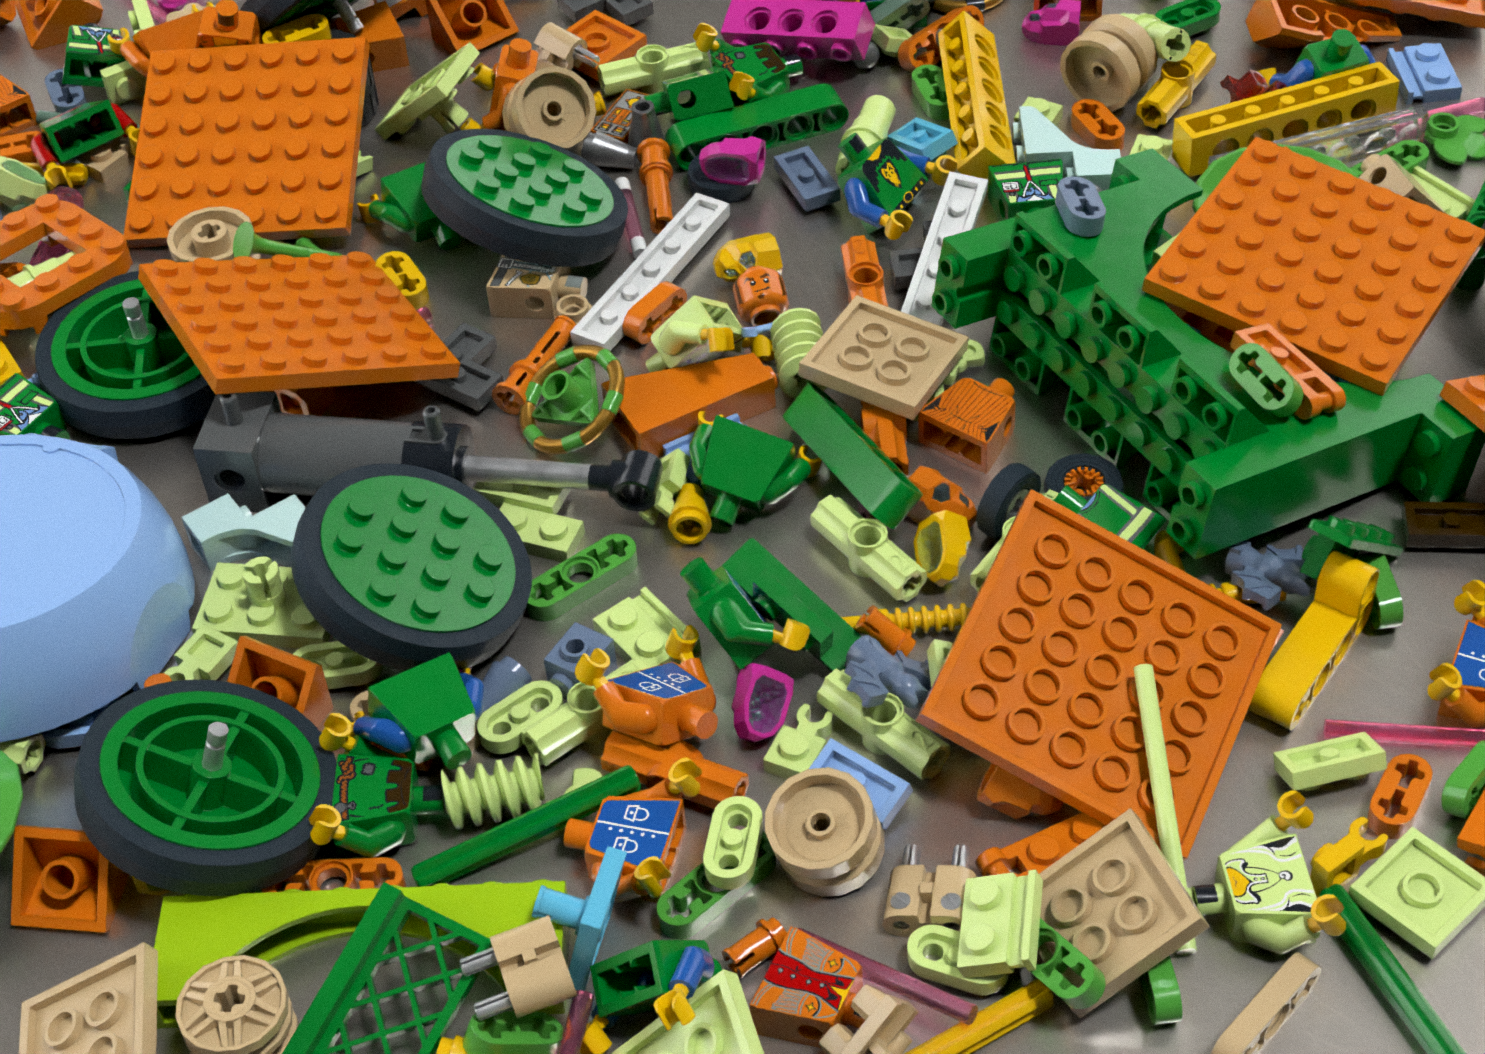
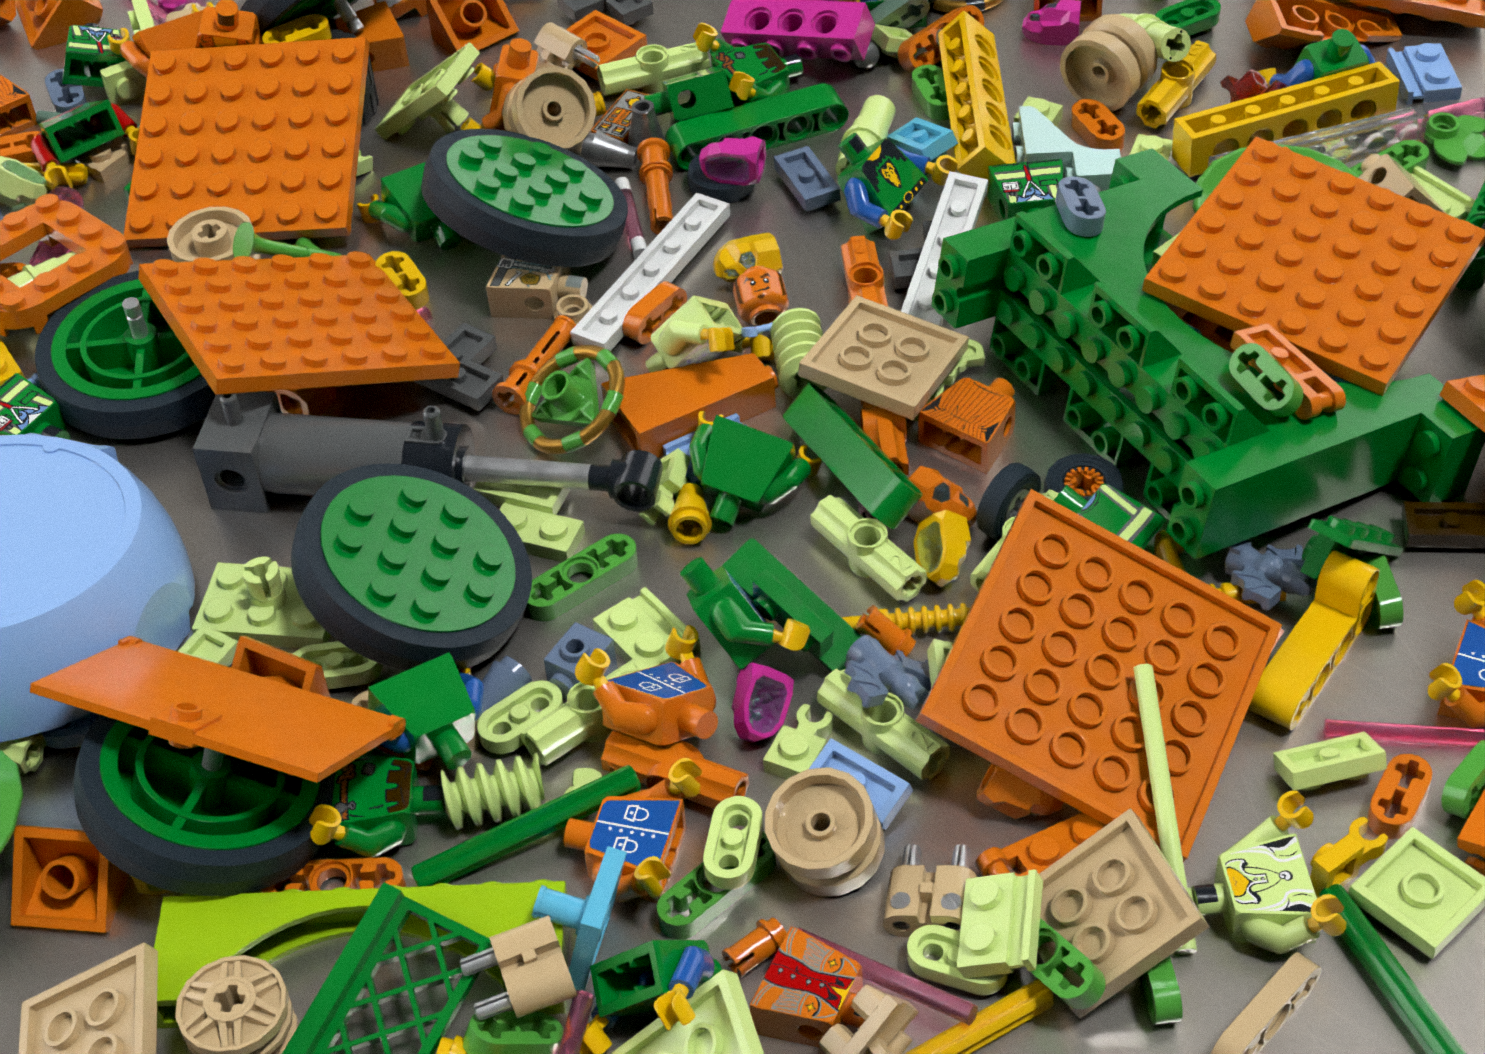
(220, 709): none -> orange door
(231, 533): light aqua arch -> none

